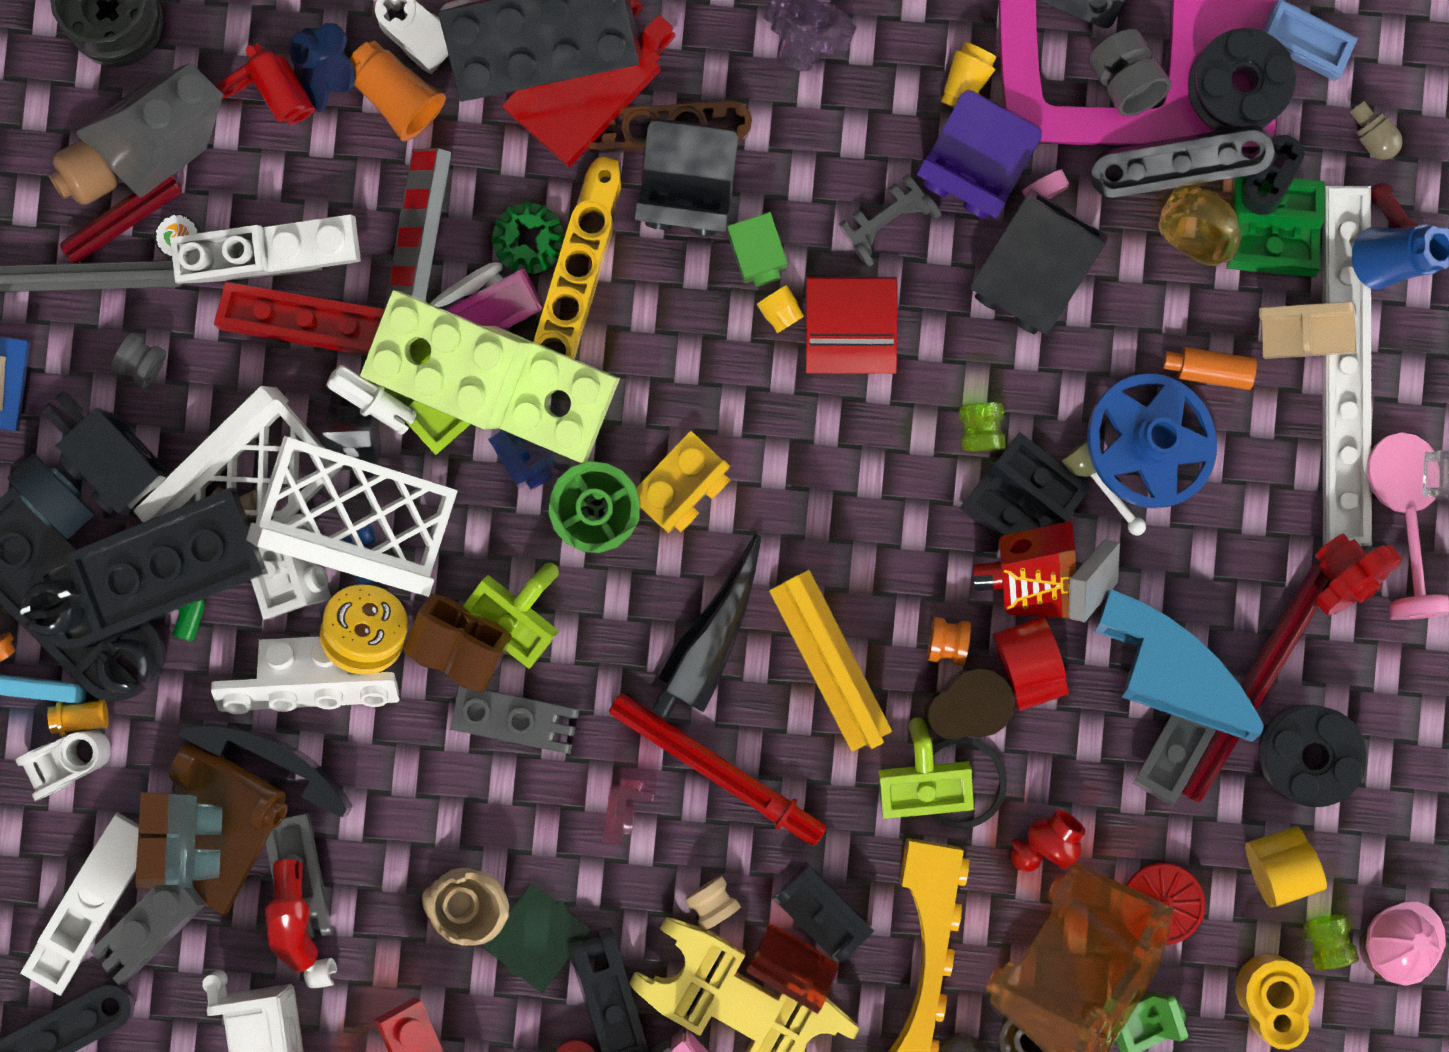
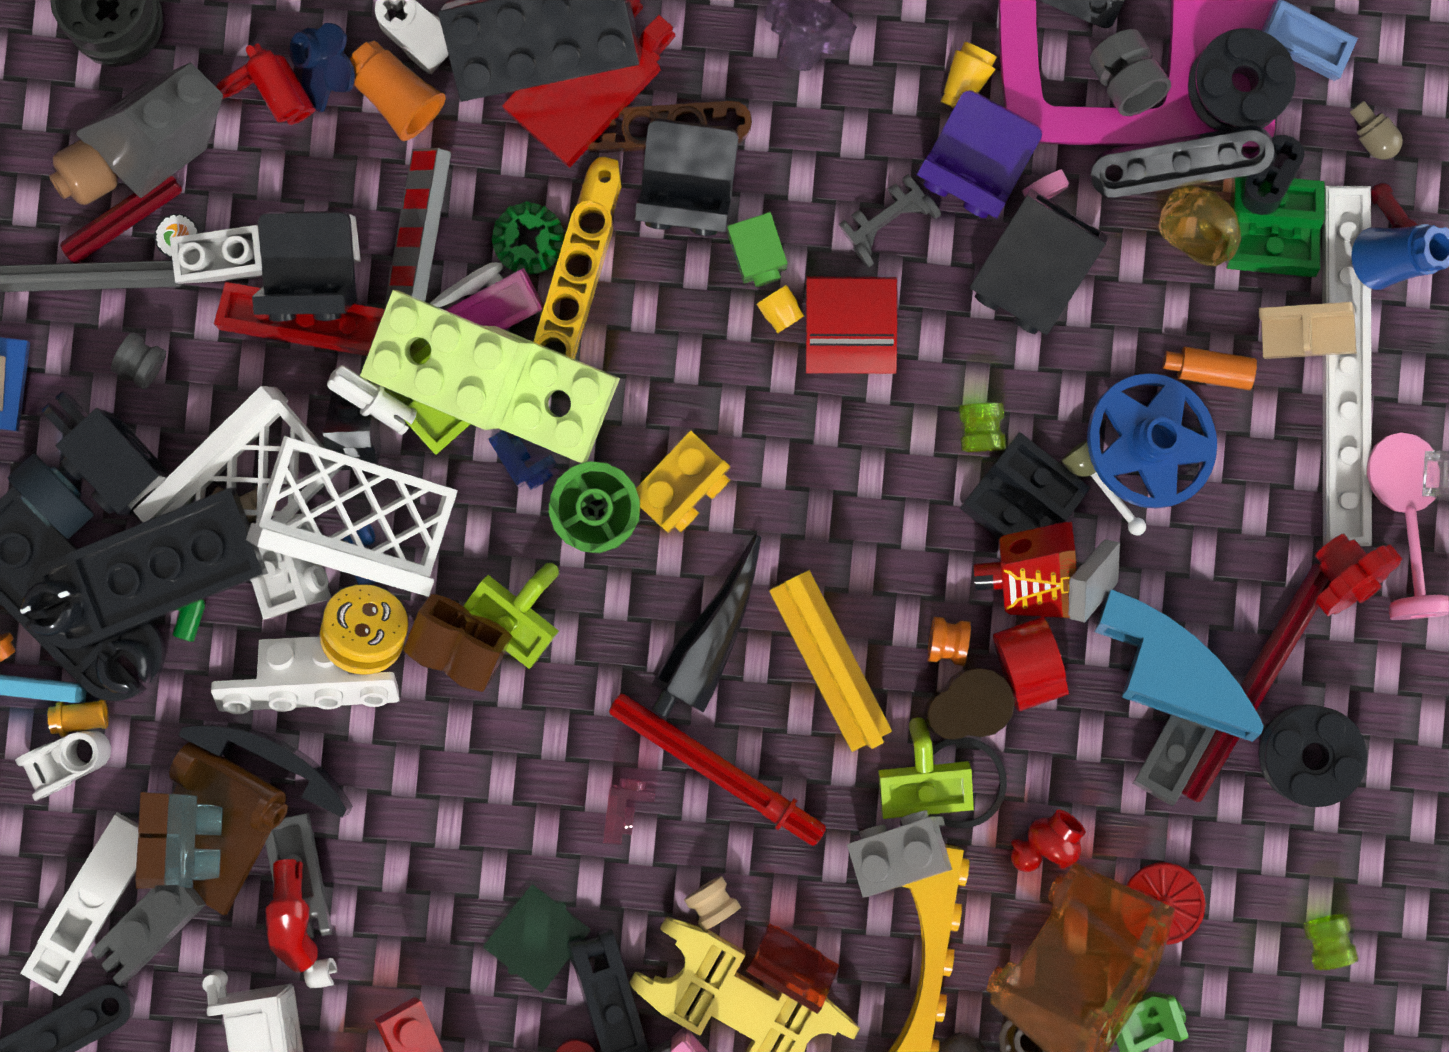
(305, 265): none -> black bracket
(466, 906): tan hair -> none
(512, 719): dark grey hinge -> none
(823, 913): black hinge -> none
(900, 855): none -> light grey bracket
(1276, 999): yellow piece -> none
(1285, 866): yellow piece -> none
(1403, 943): bright pink piece -> none

